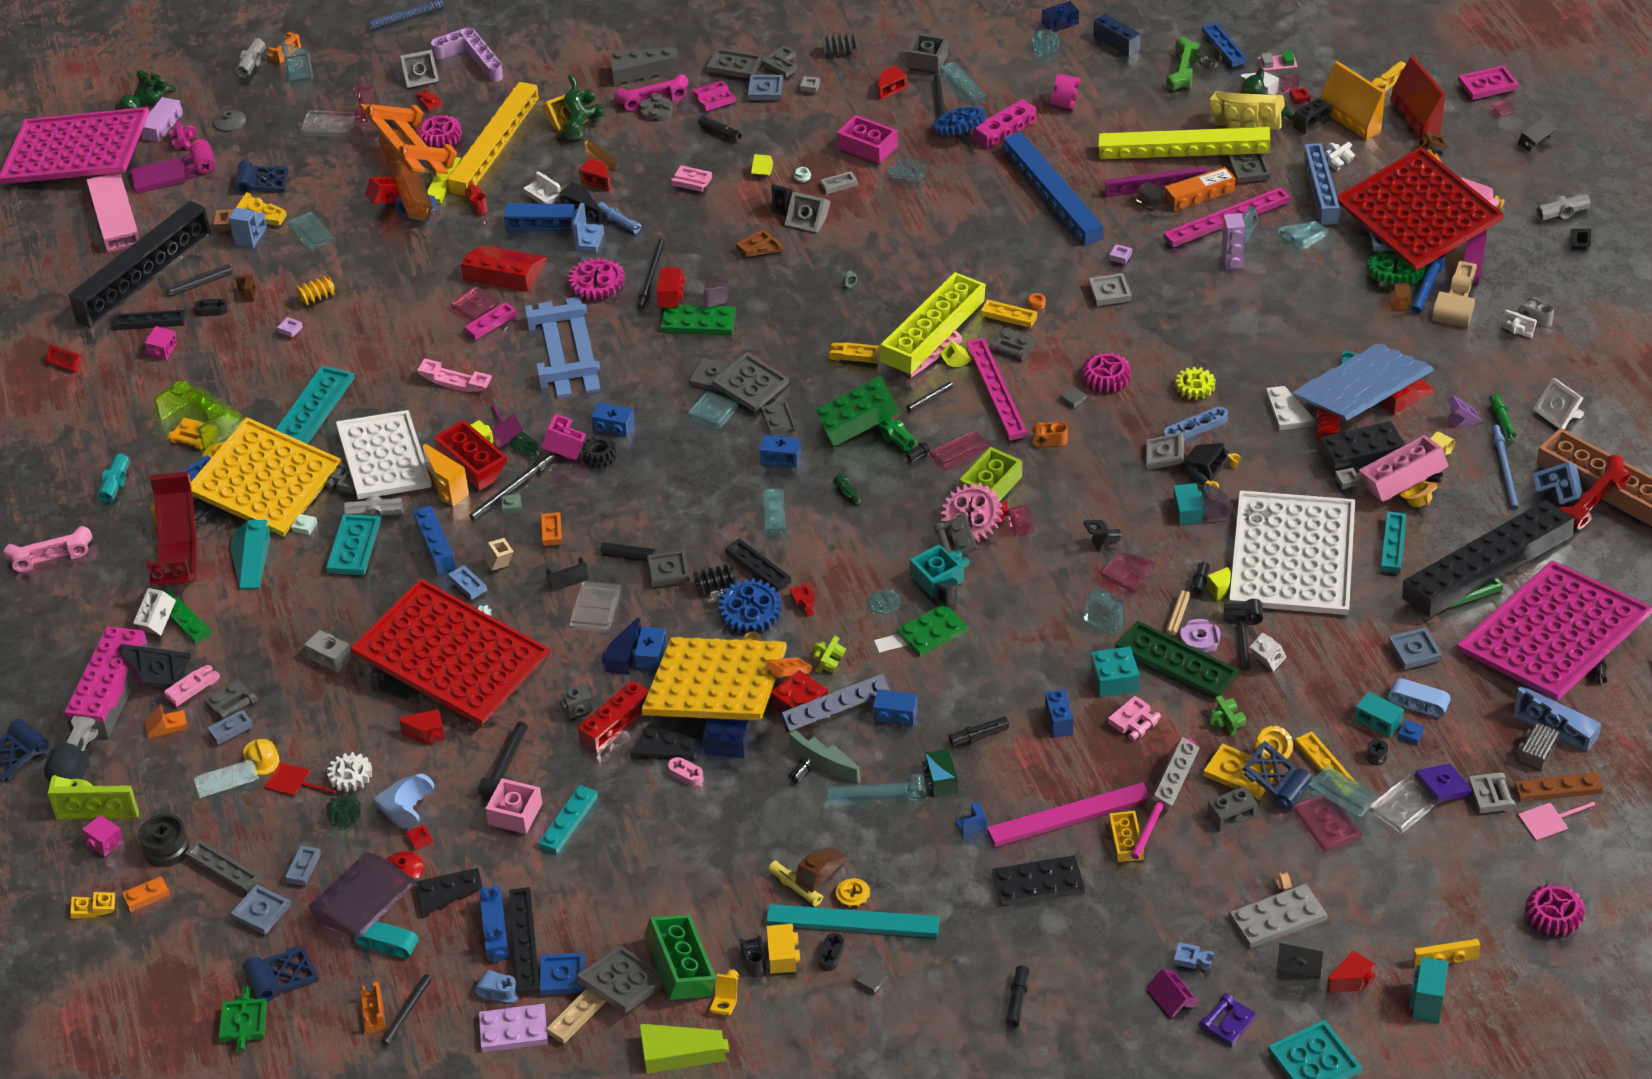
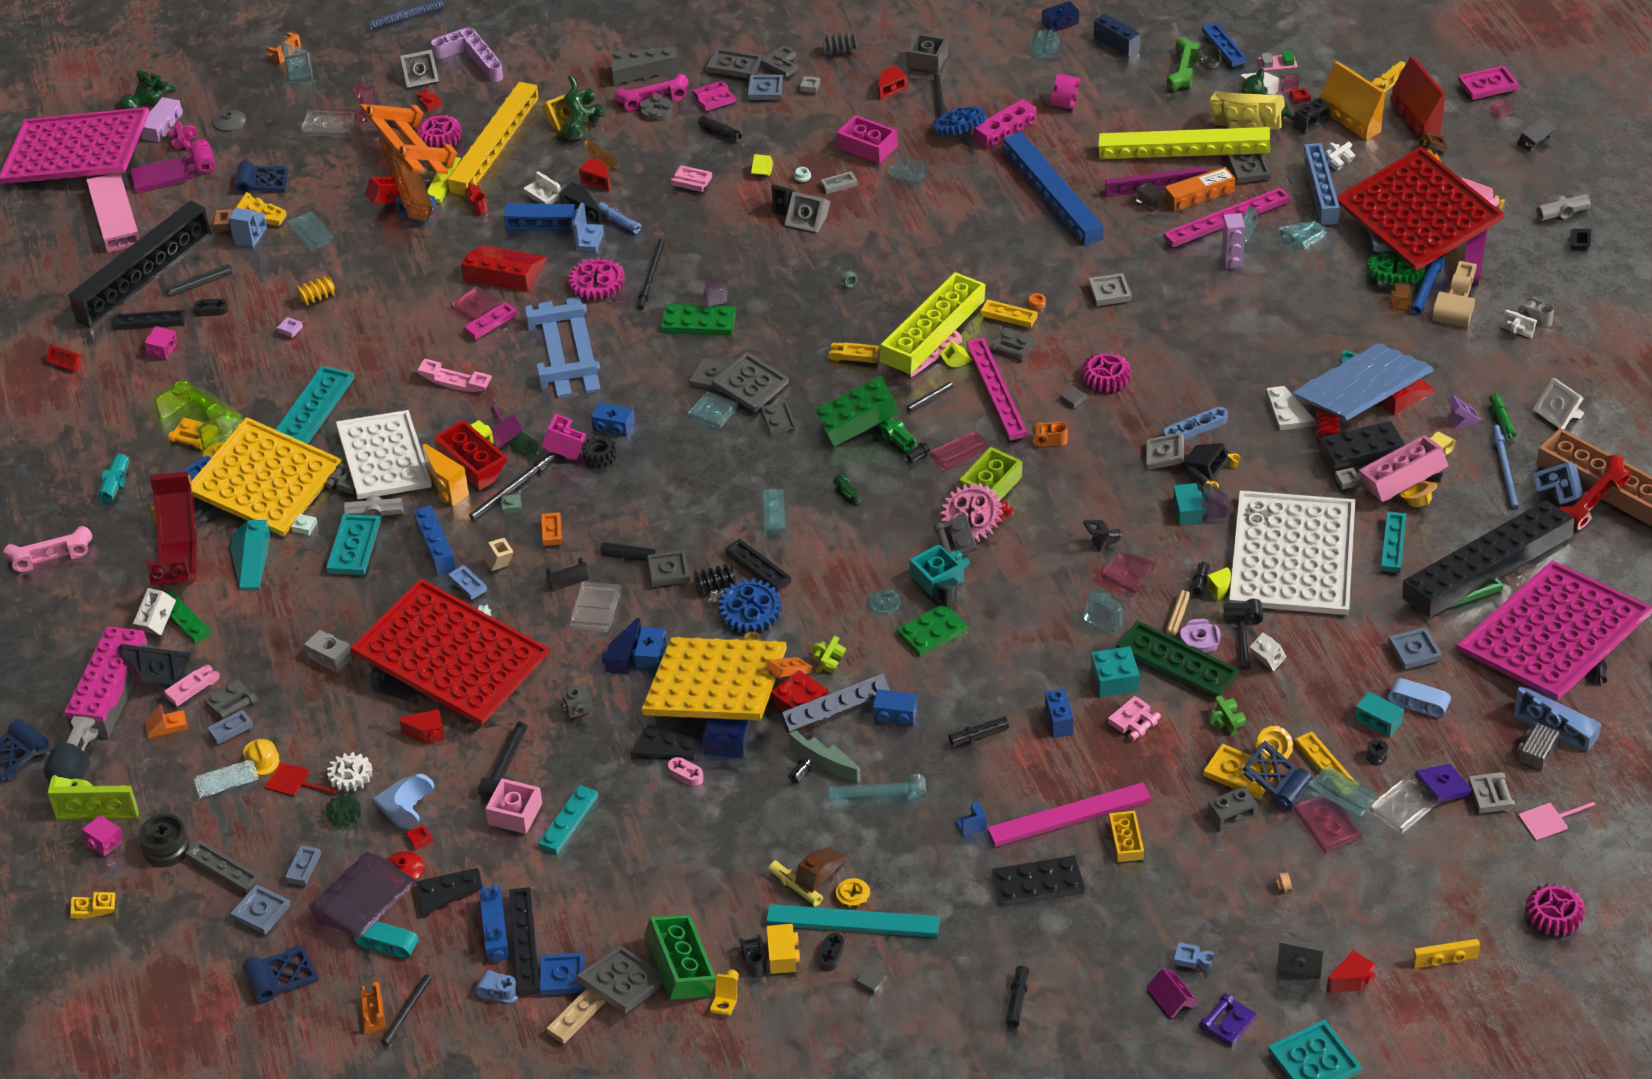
(146, 894): orange plate -> none
(243, 1020): green plate -> none
(247, 286): reddish brown bracket -> none
(250, 58): light grey piece -> none
(513, 1028): lavender plate -> none
(613, 716): red brick -> none
(670, 287): red brick -> none
(681, 1047): lime slope -> none
(759, 244): dark orange wing -> none
(780, 450): blue brick -> none
(803, 596): red plate -> none
(889, 643): white sticker -> none
(940, 772): dark green brick -> none
(964, 84): clear light blue plate -> none
(1021, 520): clear pink brick -> none
(1120, 254): lavender plate -> none
(1167, 787): light grey piece -> none
(1195, 383): neon yellow gear -> none
(1278, 915): light grey plate -> none
(1411, 732): blue plate -> none
(1428, 989): teal brick -> none
(1558, 787): dark orange plate -> none

